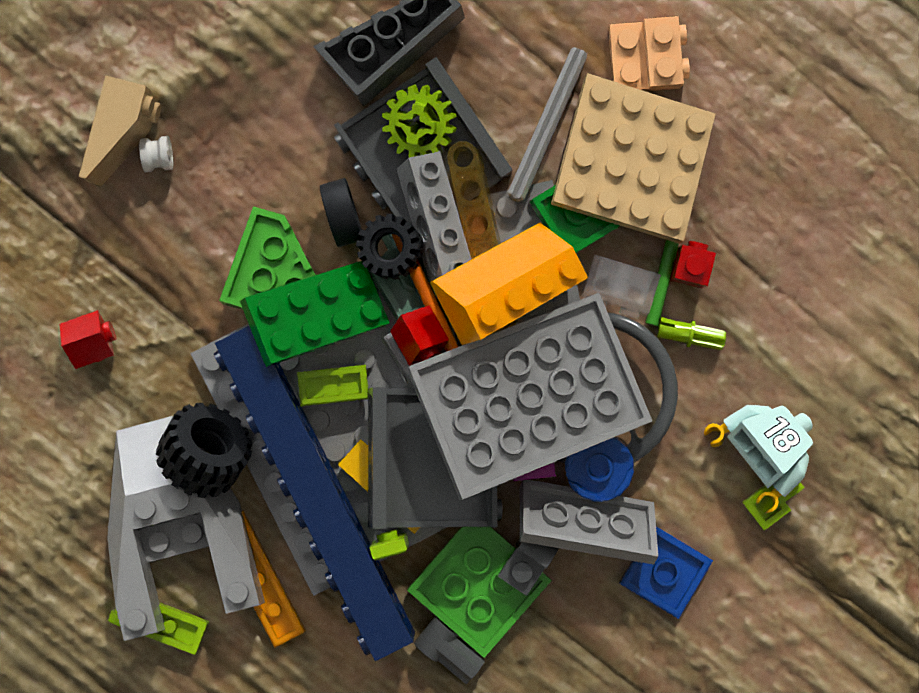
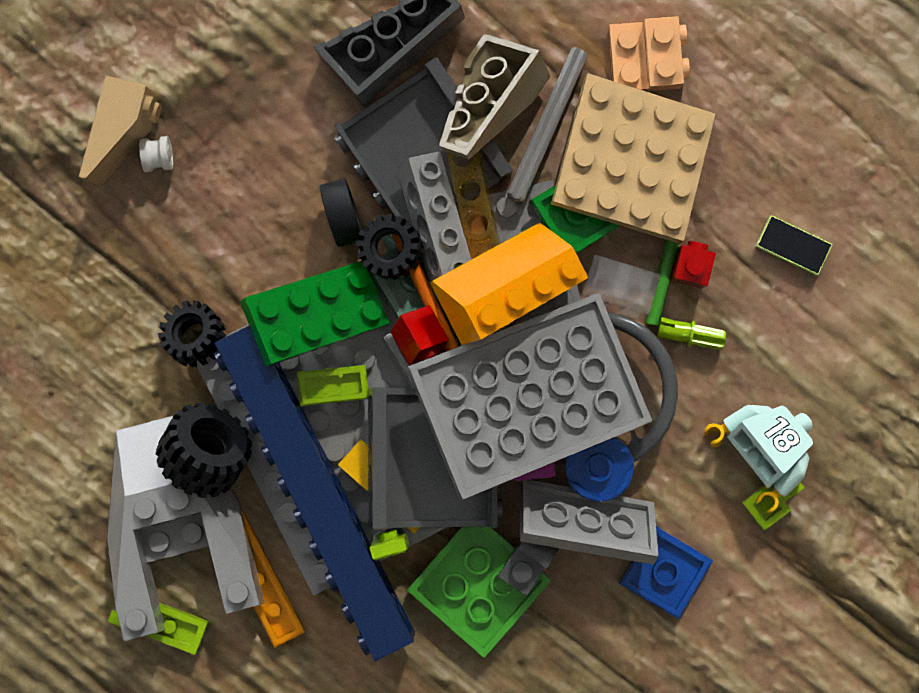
(87, 339): red brick -> none
(180, 322): none -> black tyre
(265, 258): bright green plate -> none
(422, 108): lime gear -> none
(443, 645): dark grey piece -> none
(496, 88): none -> dark tan wedge
(793, 245): none -> black tile

